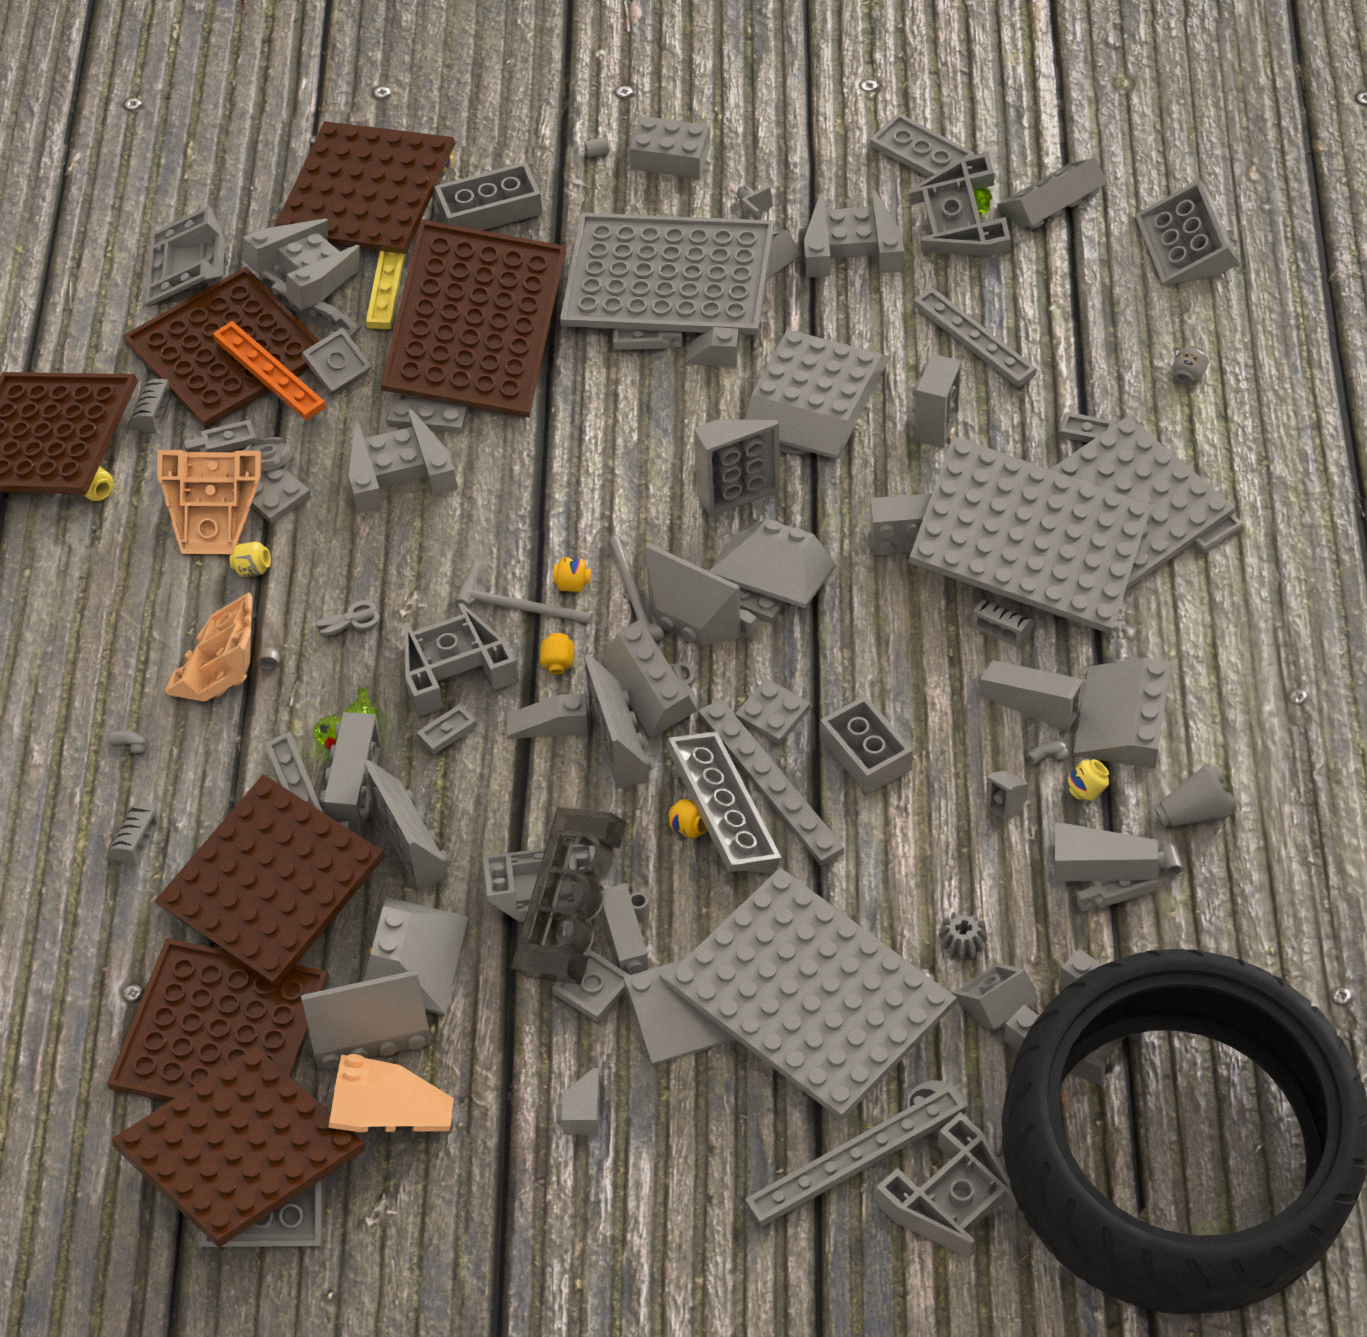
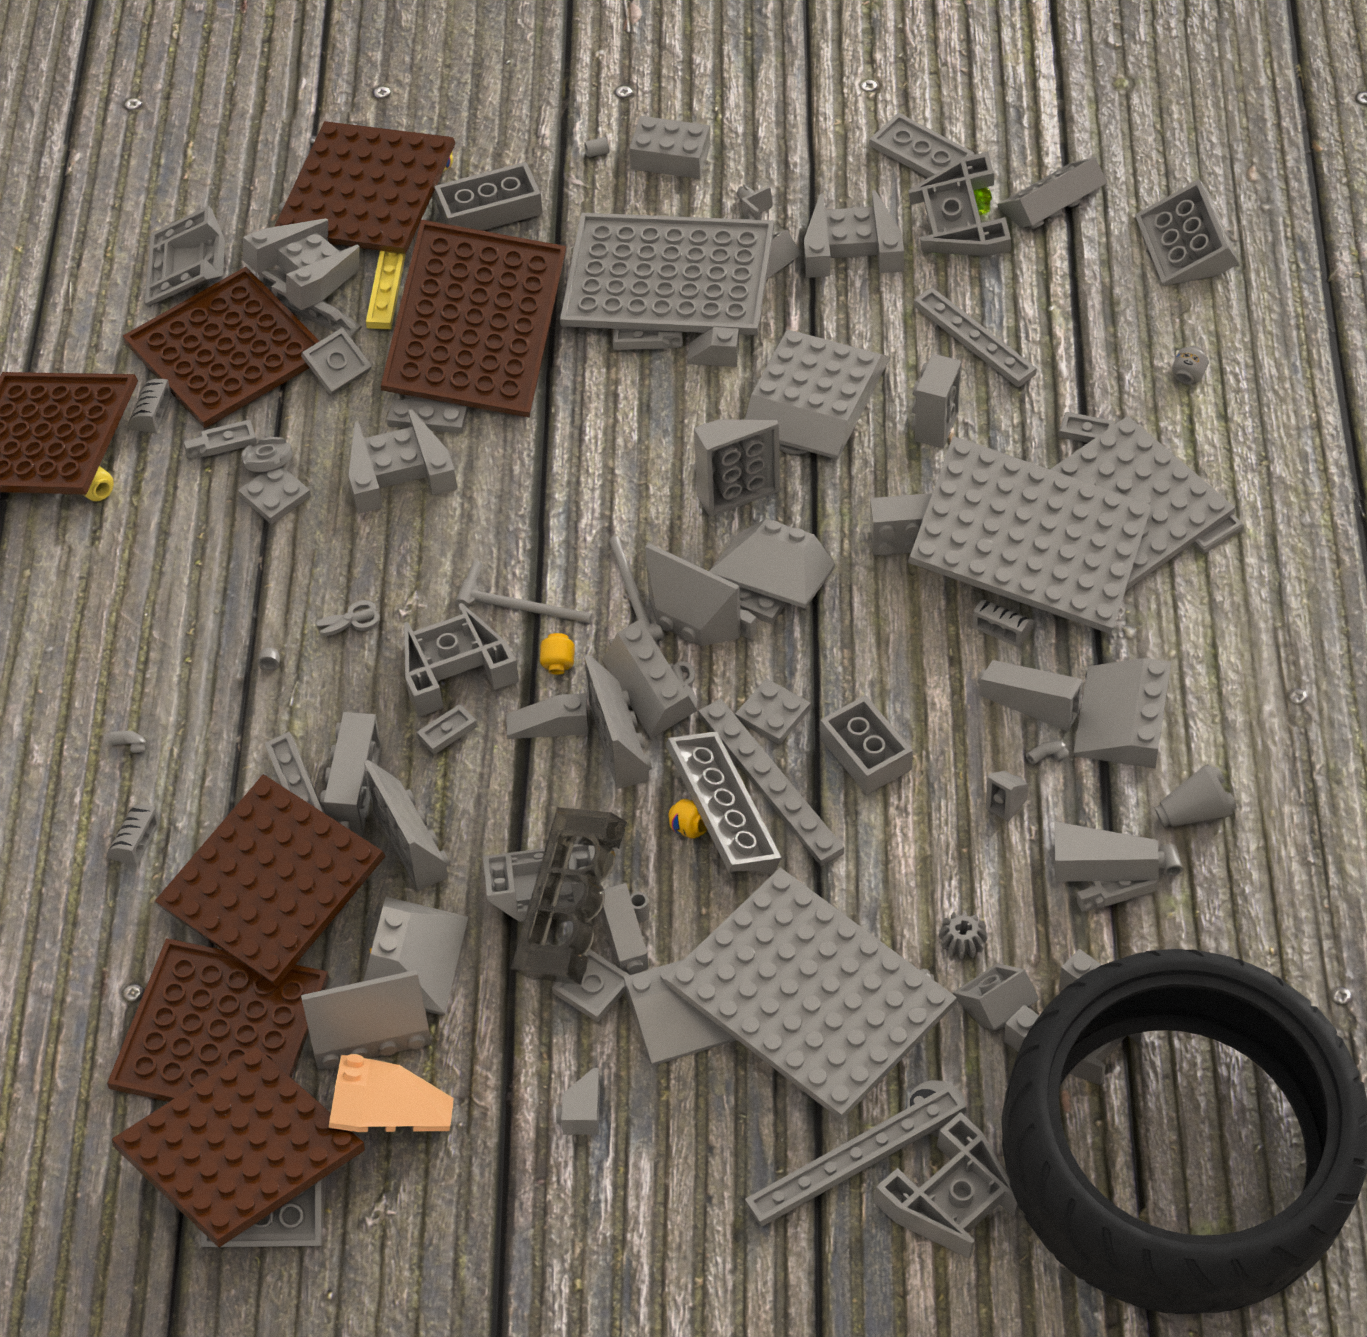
(208, 496): light nougat wedge -> none
(220, 655): light nougat wedge -> none
(250, 559): light yellow head -> none
(269, 370): orange plate -> none
(325, 728): clear neon green animal -> none
(571, 574): yellow head -> none
(1088, 780): light yellow head -> none

